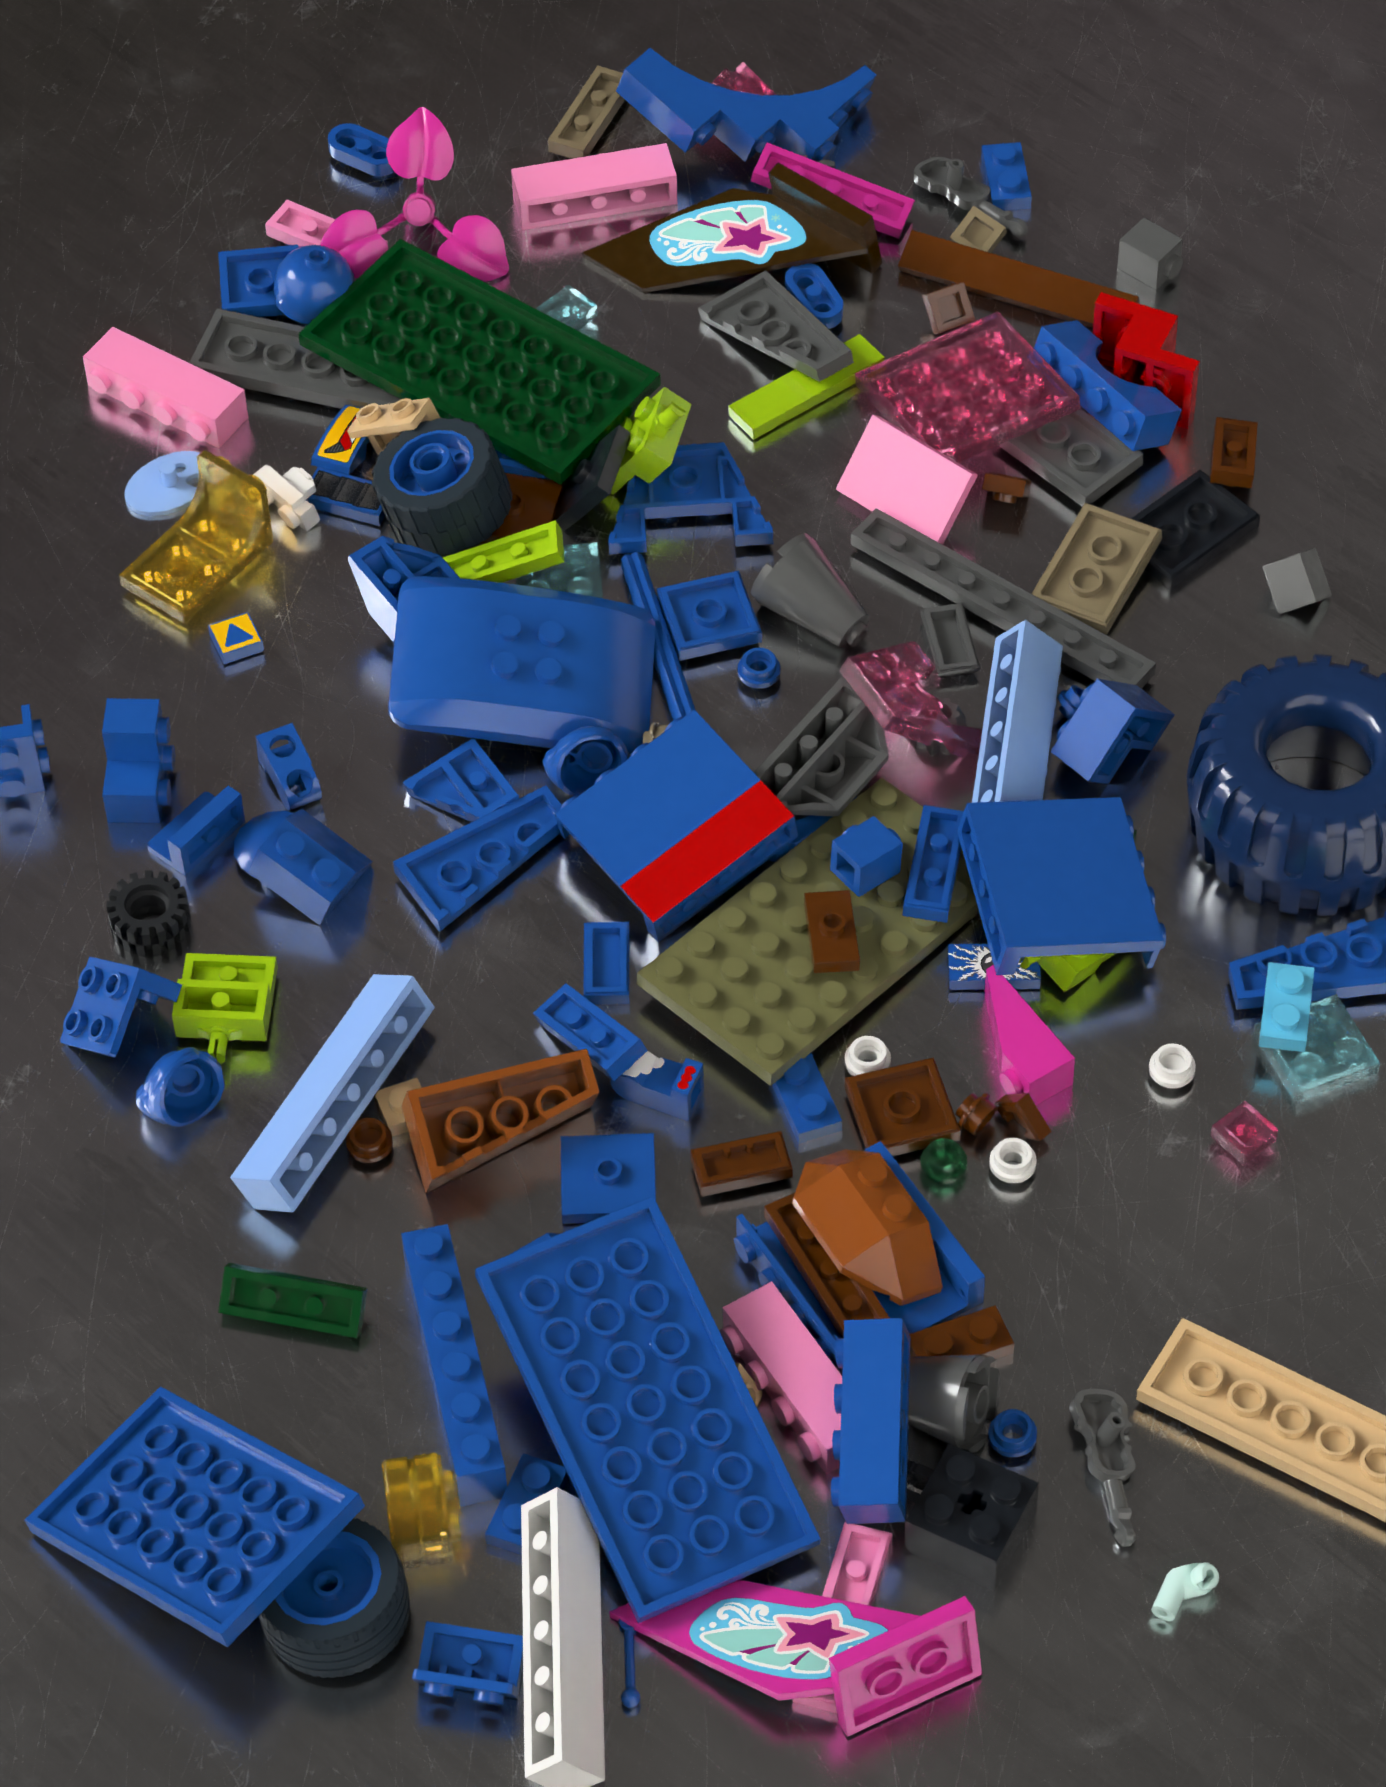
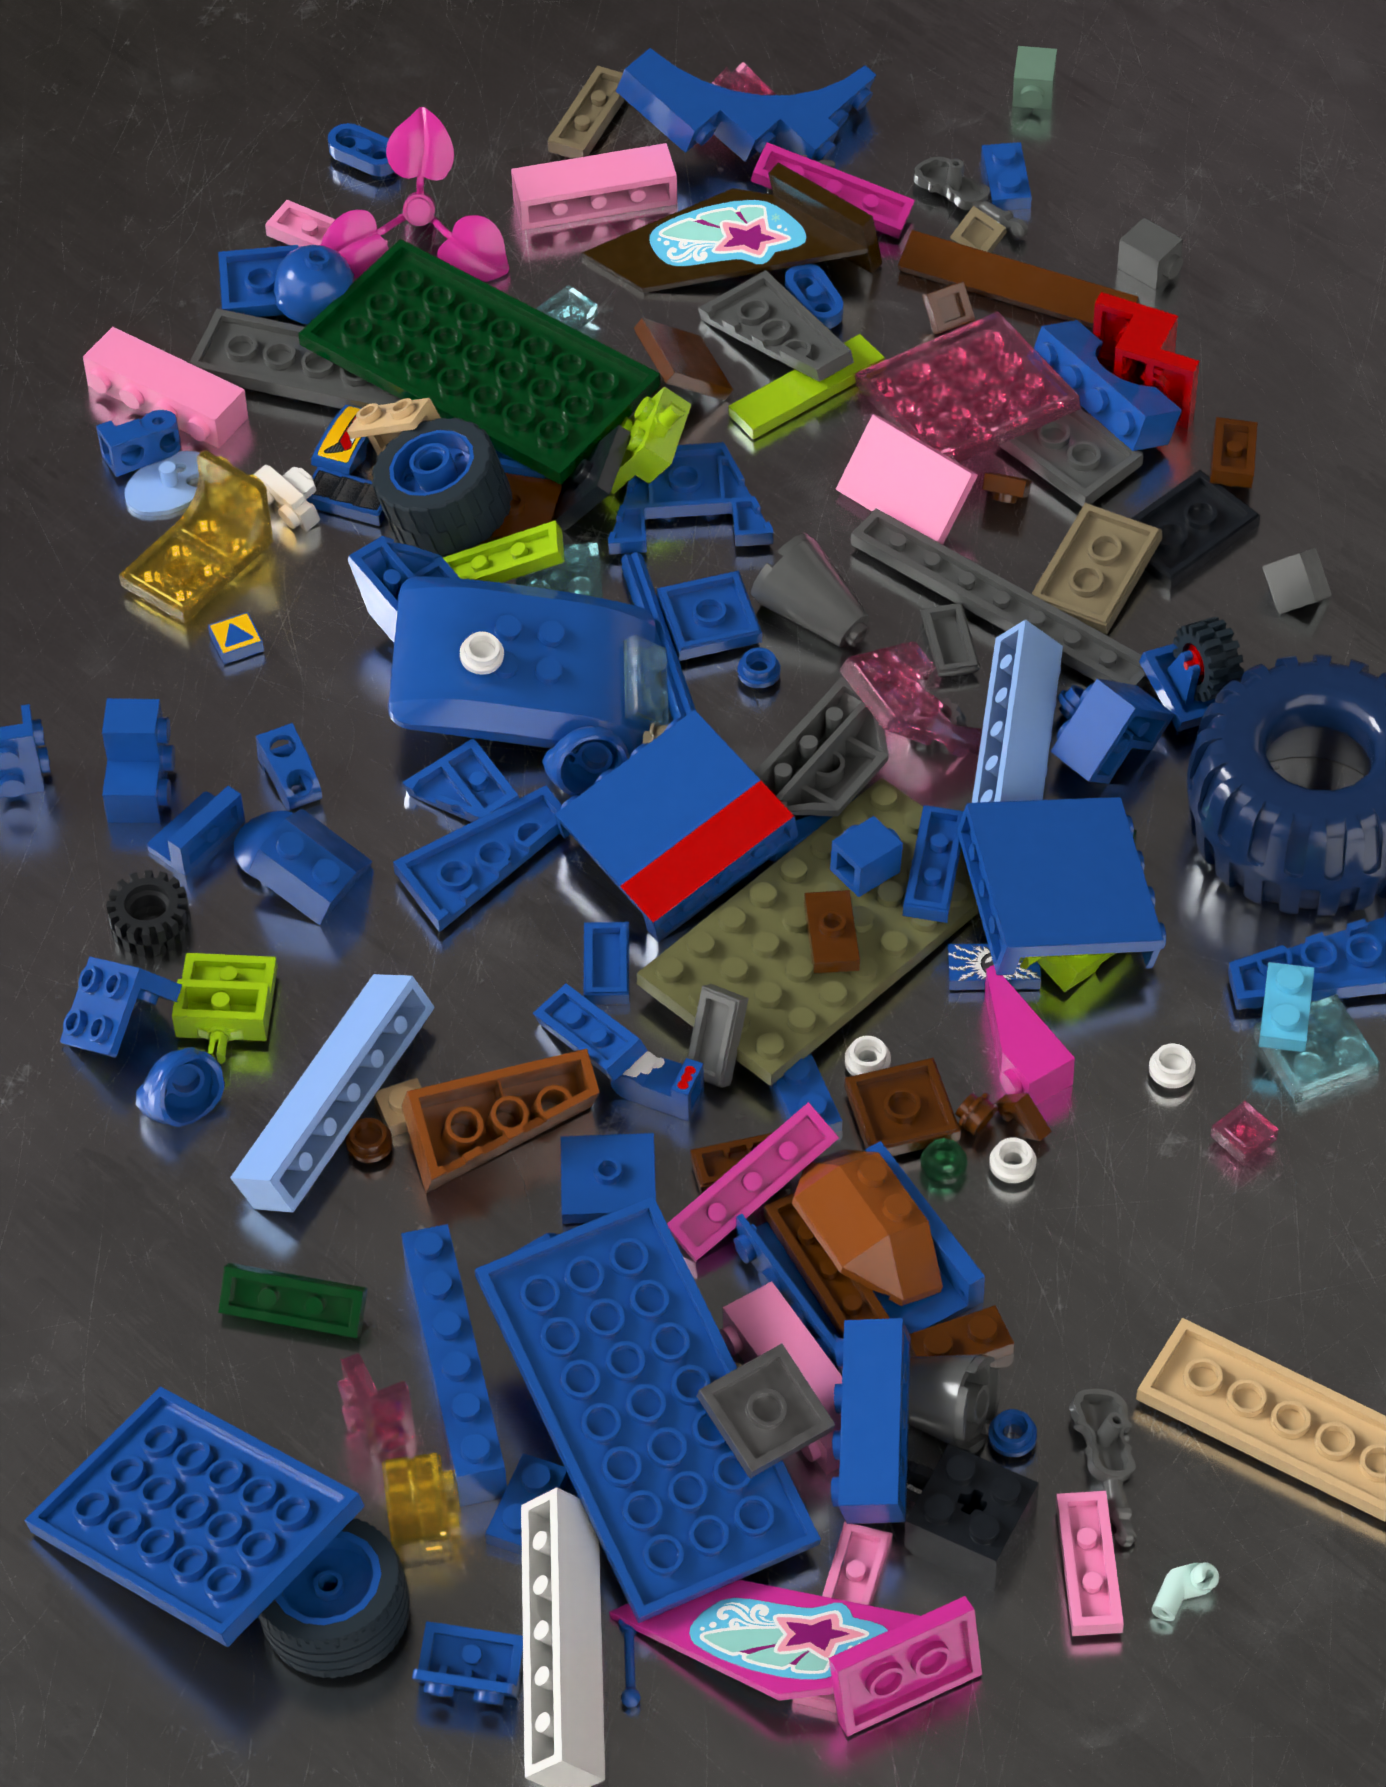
(139, 441): none -> blue leg
(379, 1416): none -> clear pink bracket
(481, 653): none -> white plate
(645, 681): none -> clear light blue plate
(683, 359): none -> reddish brown tile
(717, 1033): none -> dark grey tile
(752, 1181): none -> dark pink plate
(765, 1410): none -> flat silver plate
(1034, 77): none -> sand green brick
(1089, 1563): none -> bright pink plate
(1193, 669): none -> plate

